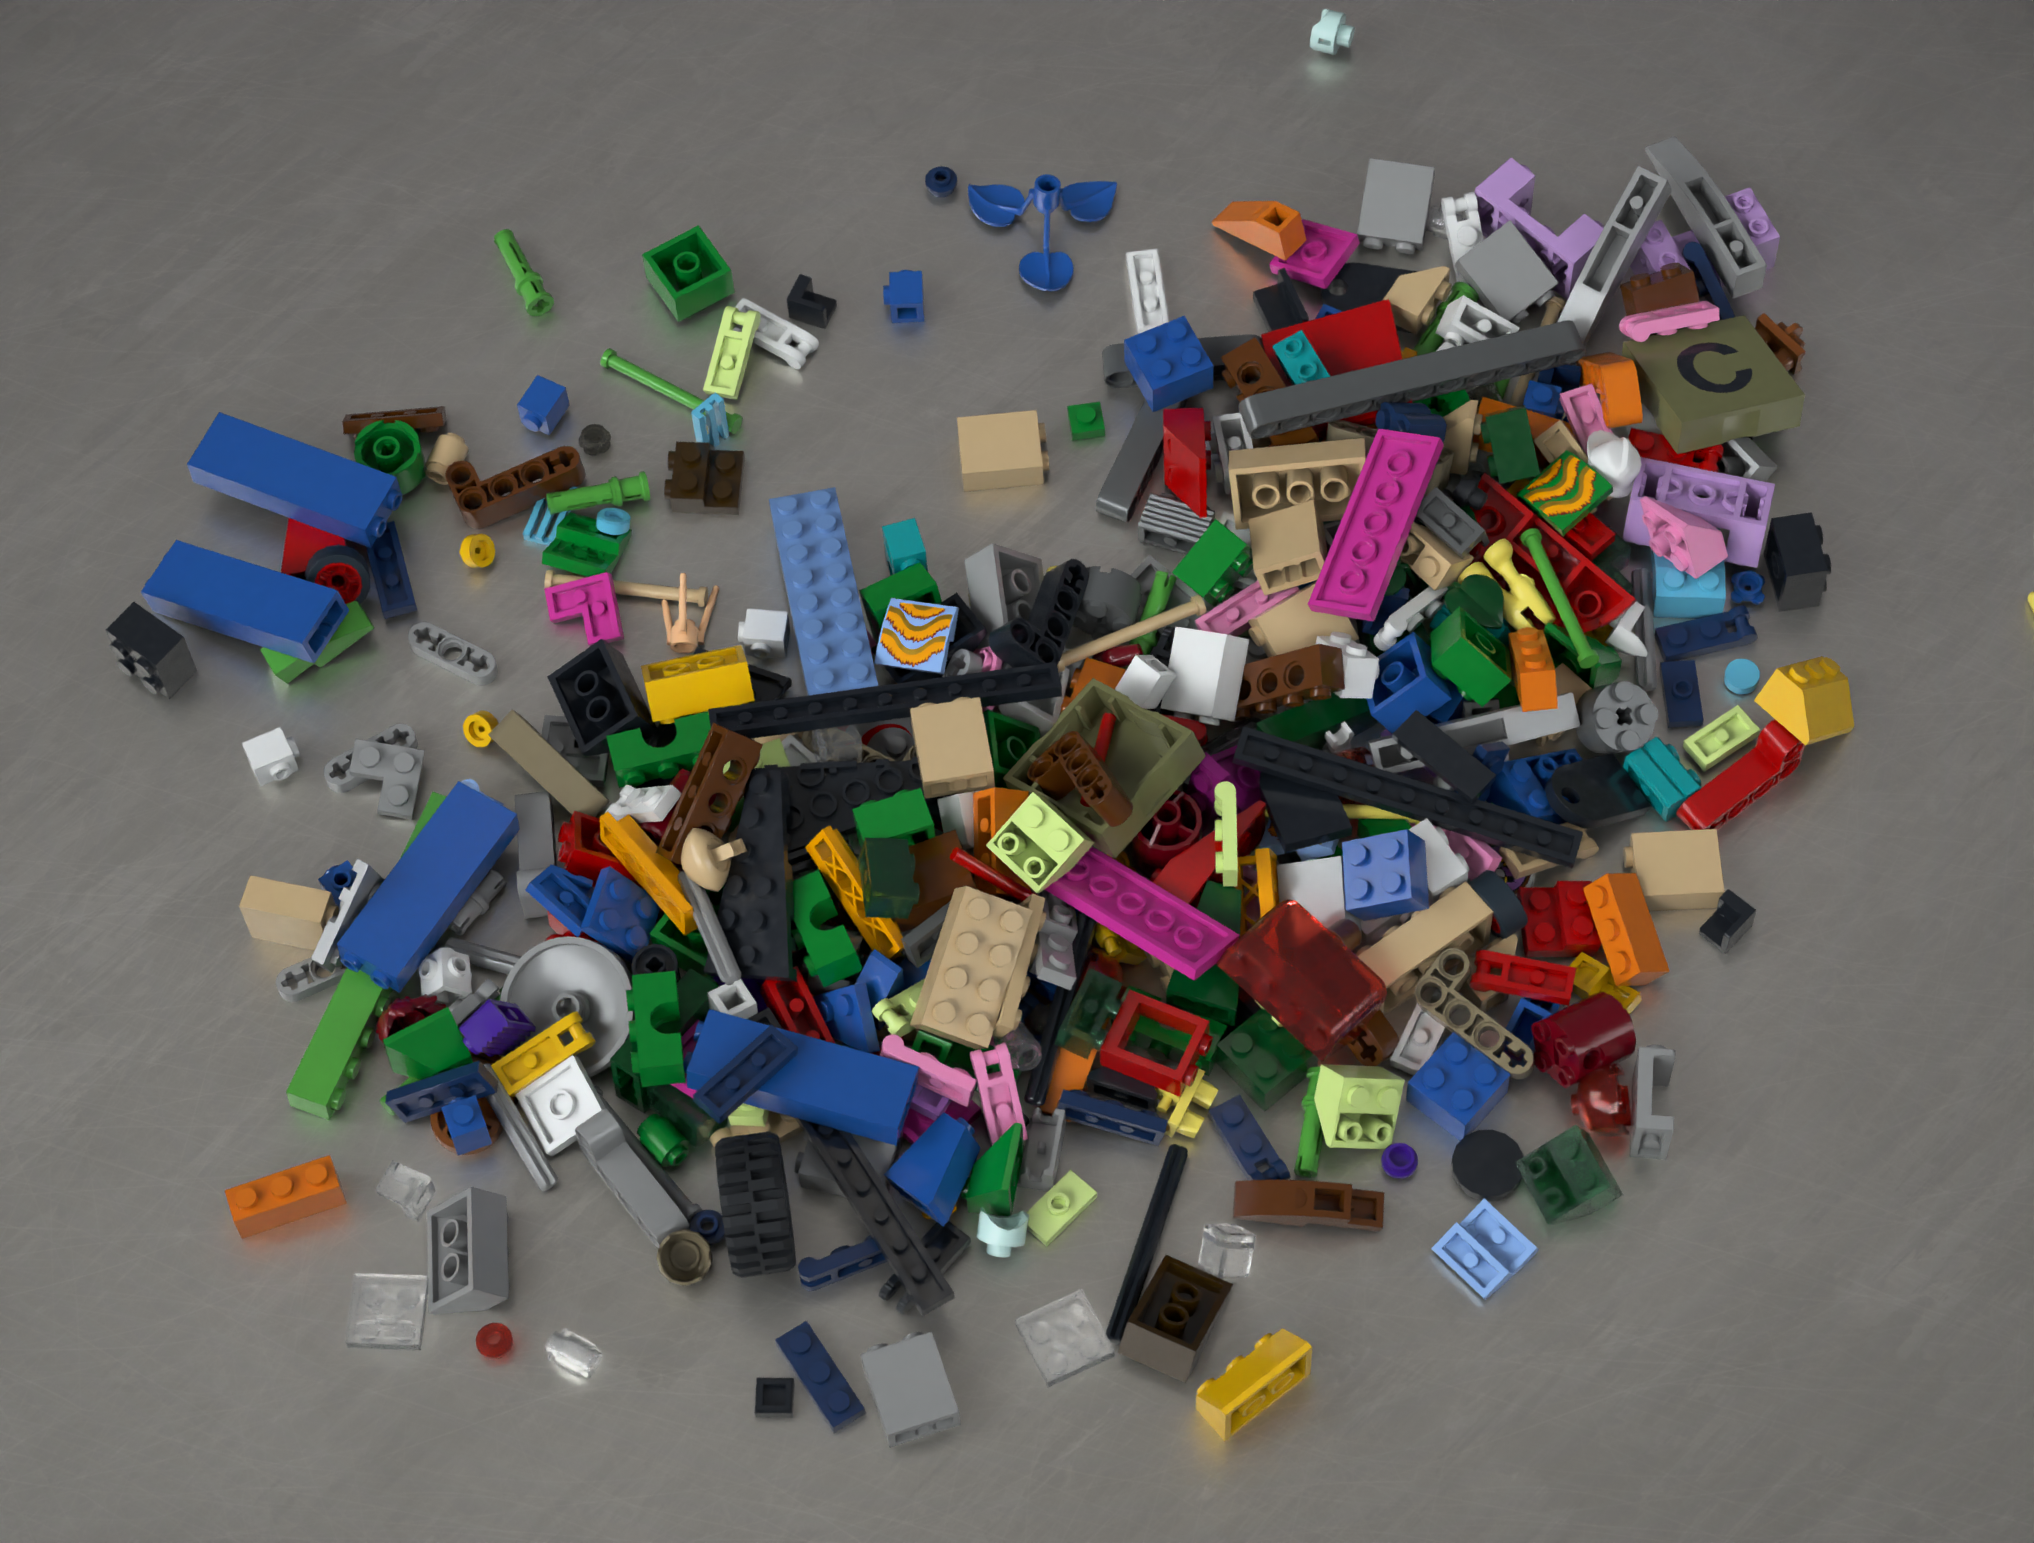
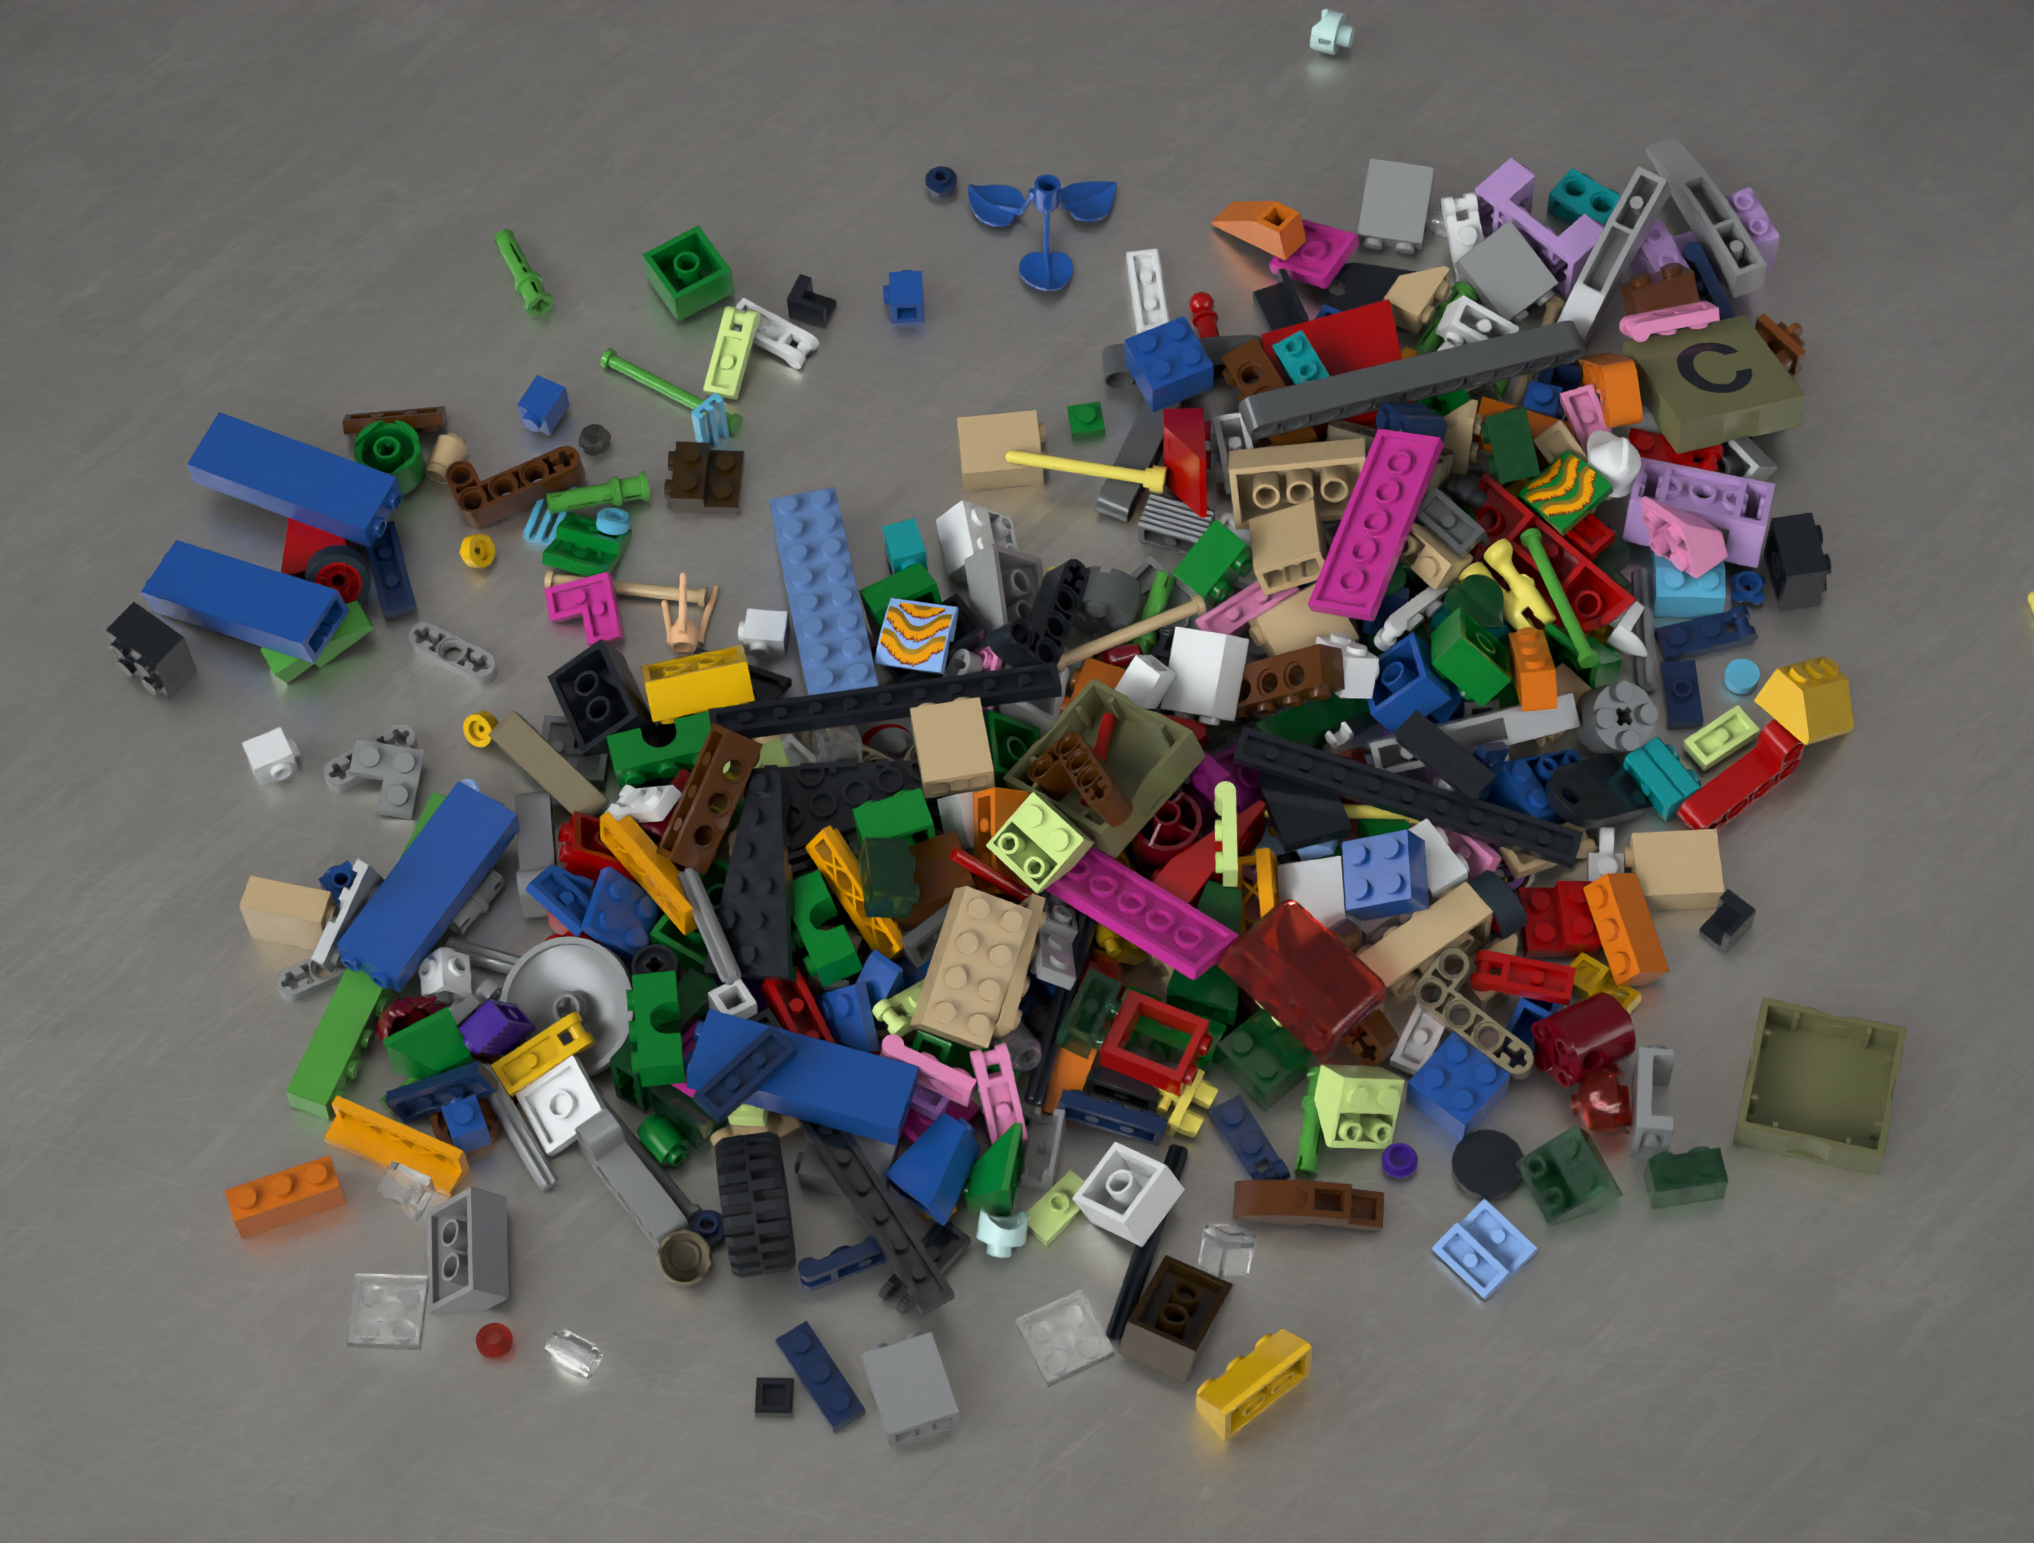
(384, 1140): none -> light orange fence
(708, 859): tan piece -> none
(969, 529): none -> white slope
(1128, 1194): none -> white brick
(1151, 478): none -> light yellow piece
(1204, 318): none -> red pin
(1588, 199): none -> teal brick
(1605, 860): none -> white plate
(1685, 1177): none -> clear green brick
(1820, 1086): none -> olive tile

